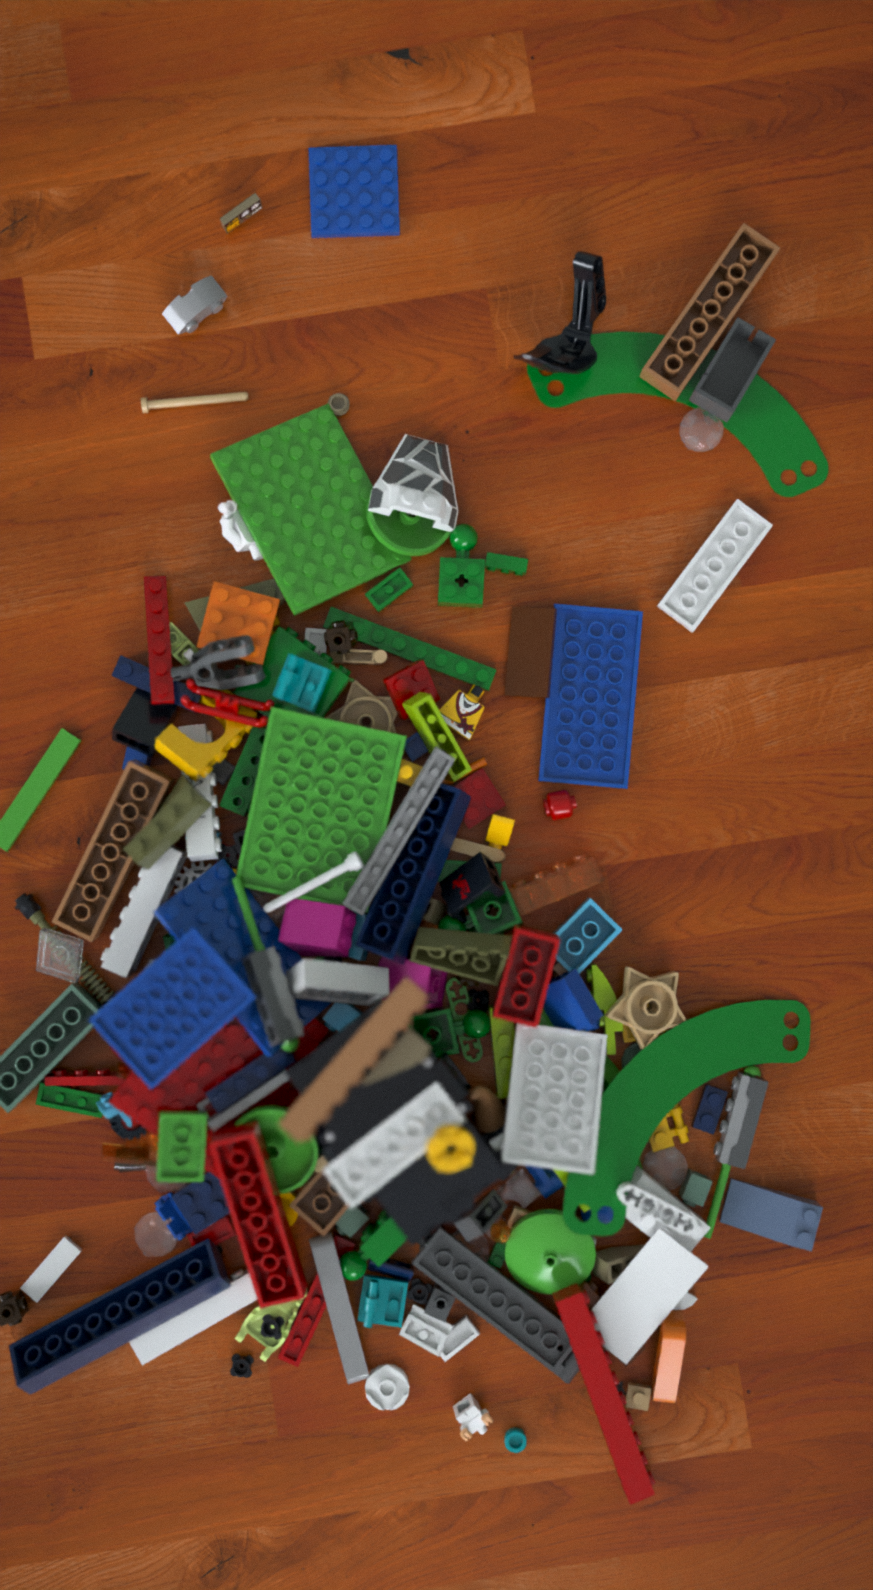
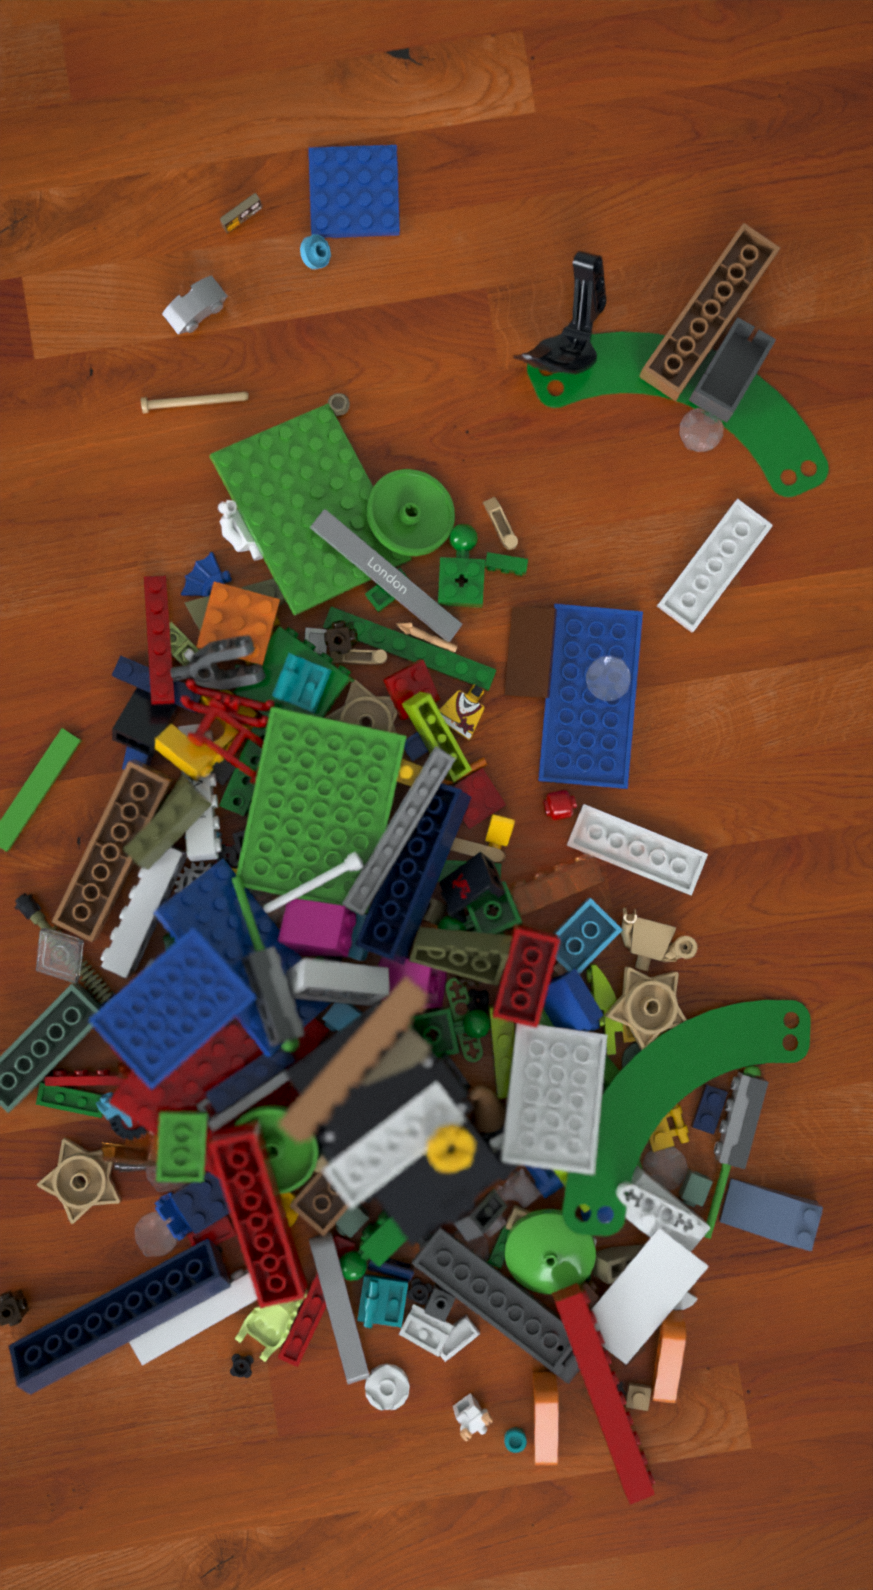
(51, 1268): white tile -> none
(66, 1184): none -> tan plate
(199, 739): none -> red piece
(202, 577): none -> blue arm
(267, 1331): black plate -> none
(315, 251): none -> medium azure plate
(386, 575): none -> light grey tile
(408, 628): none -> light nougat piece
(418, 483): wedge -> none
(500, 523): none -> tan piece
(500, 1232): clear orange plate -> none
(545, 1418): none -> beam
(608, 678): none -> clear dish
(637, 849): none -> white plate
(652, 940): none -> tan torso

